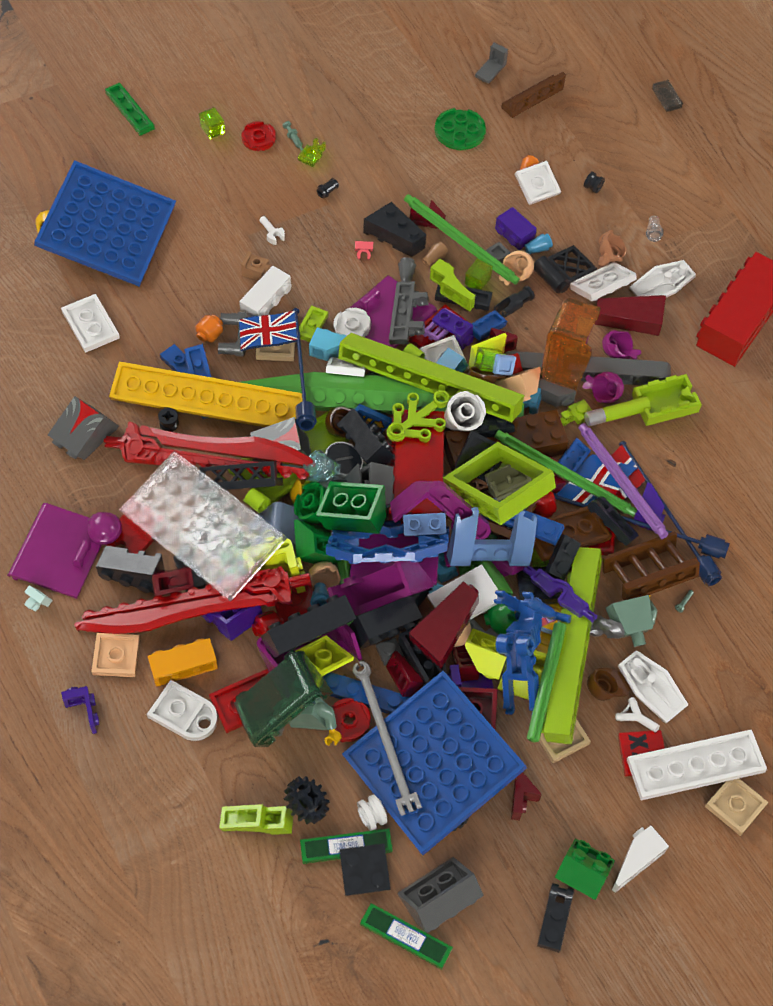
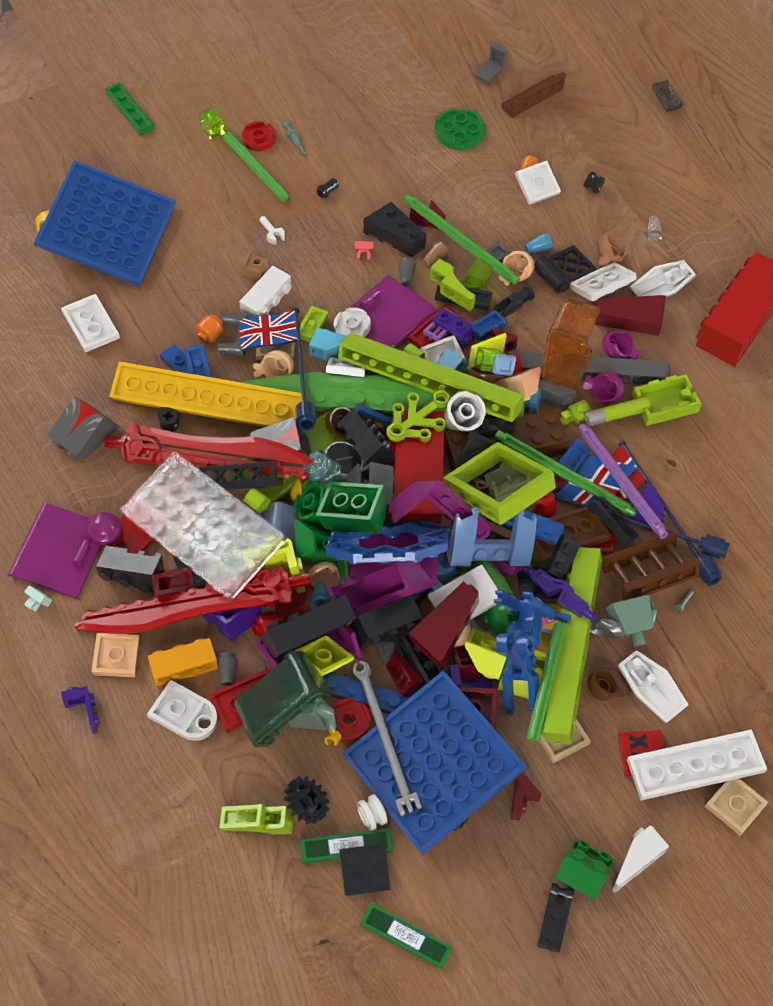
(227, 665): none -> dark grey cone
(254, 164): none -> bright green axle
(274, 365): none -> light nougat hat
(311, 154): clear neon green plate -> none
(402, 324): dark grey hinge -> none
(424, 524): medium blue bracket -> none
(440, 894): dark grey slope -> none
(515, 228): dark purple brick -> none
(636, 716): white piece -> none

